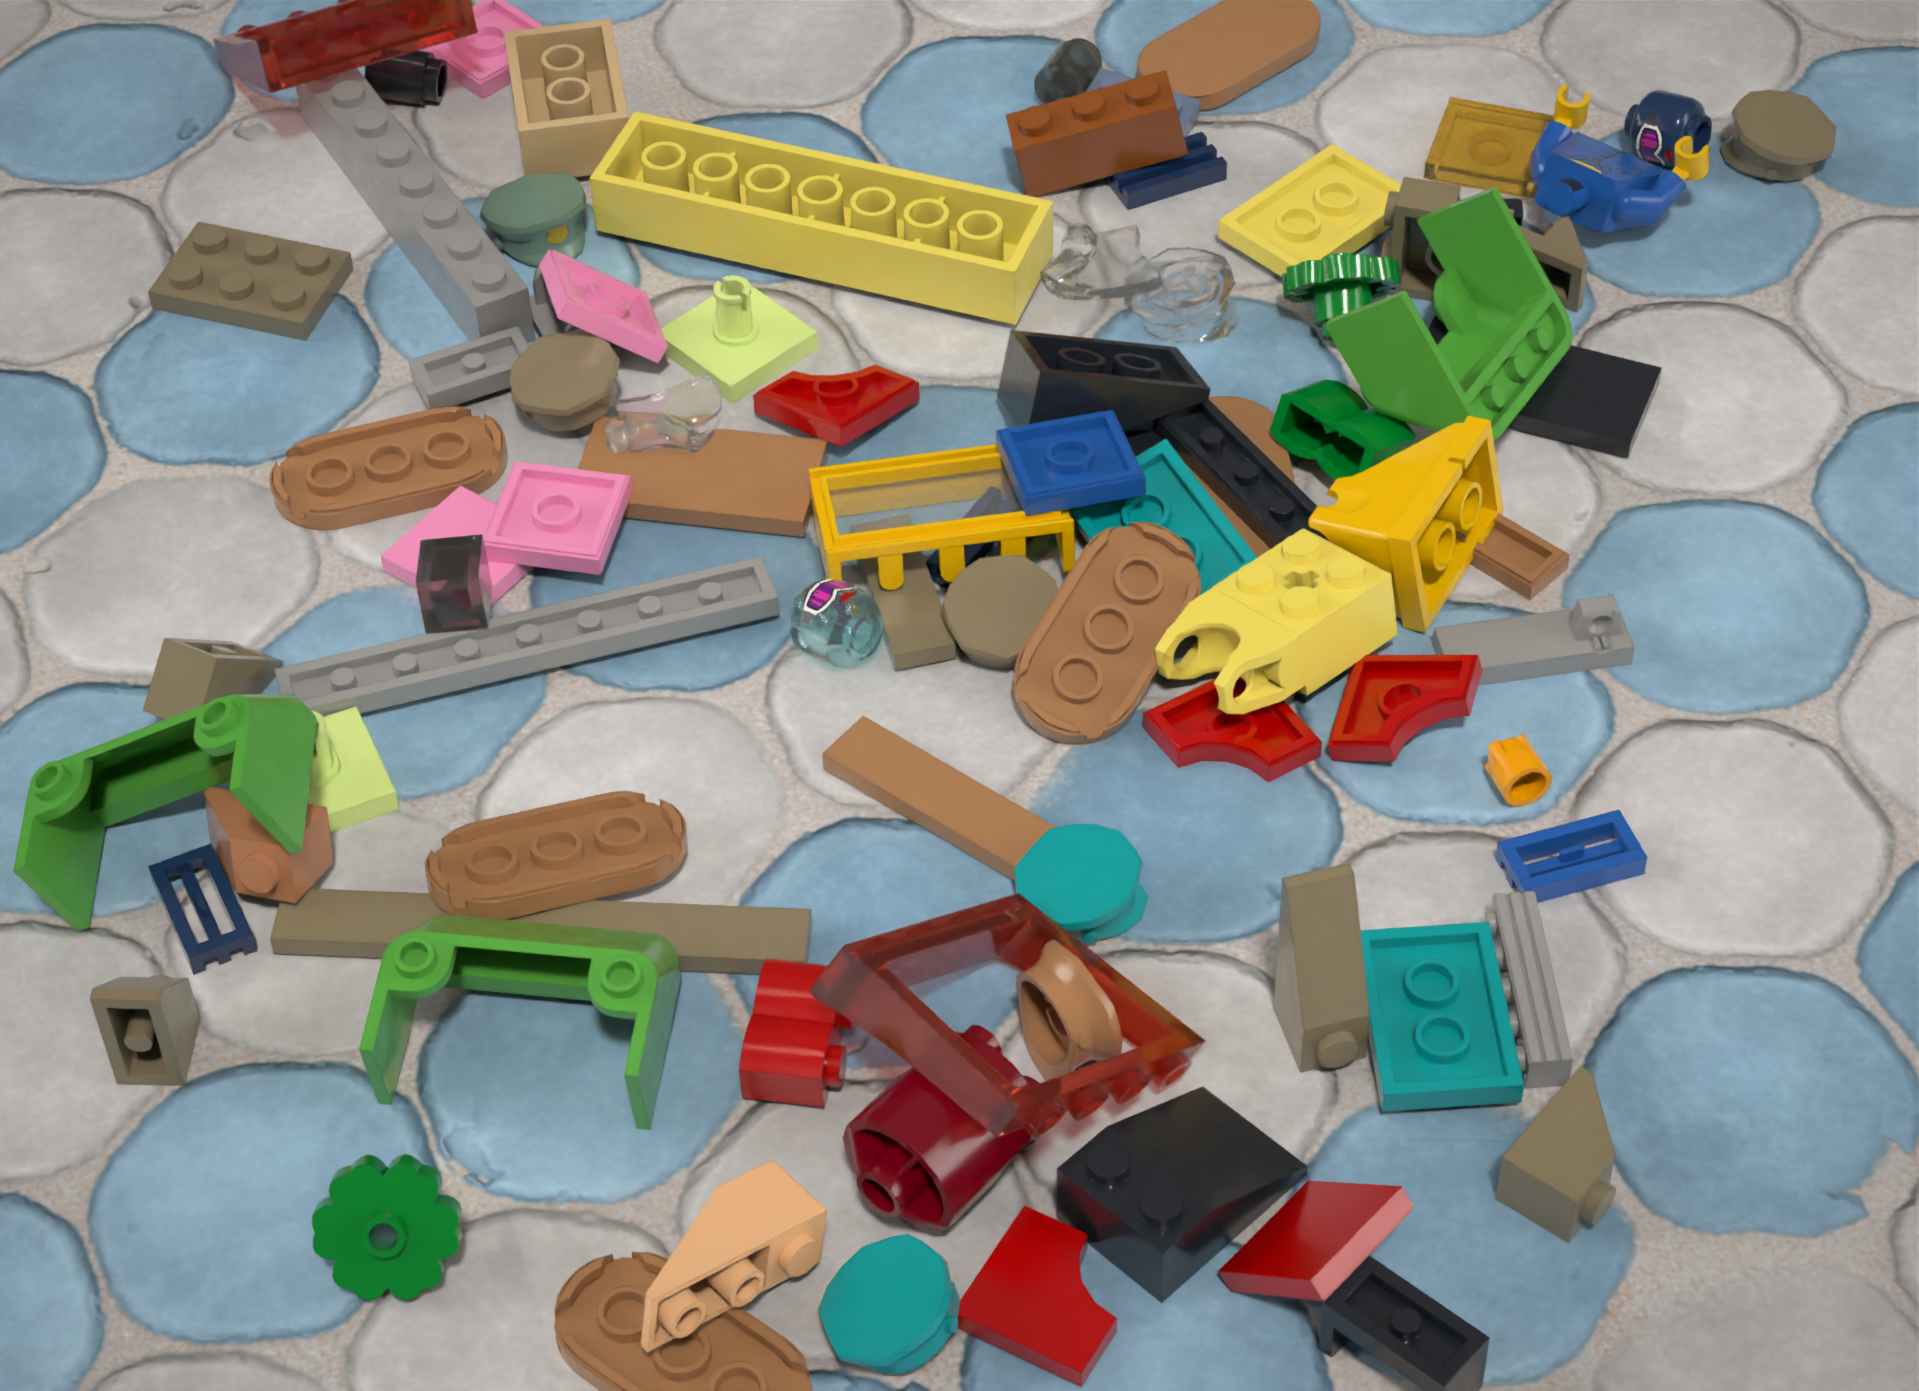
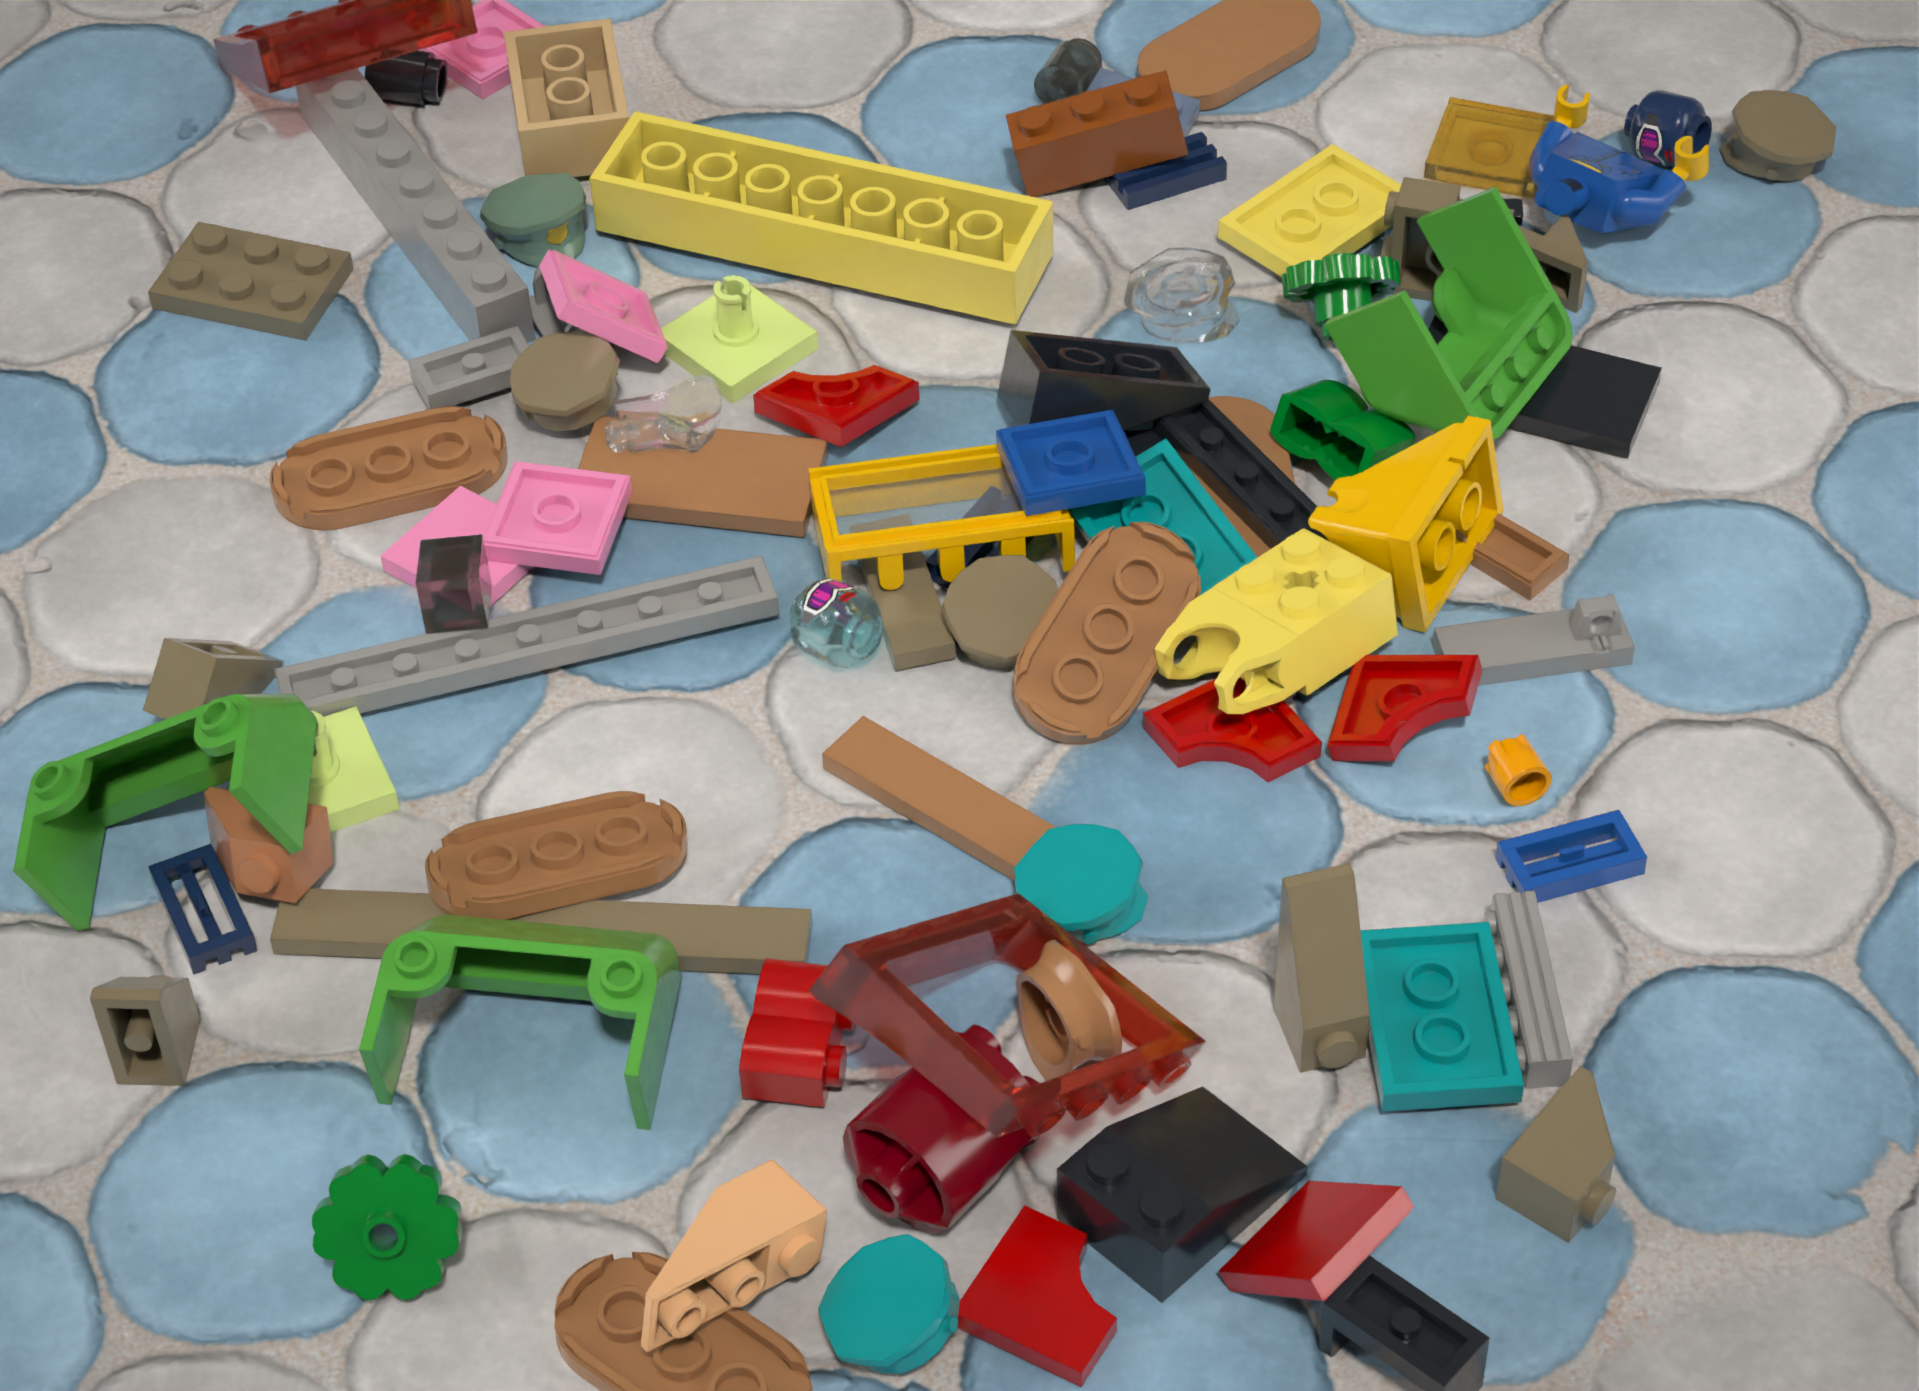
(1100, 265): clear arm -> none

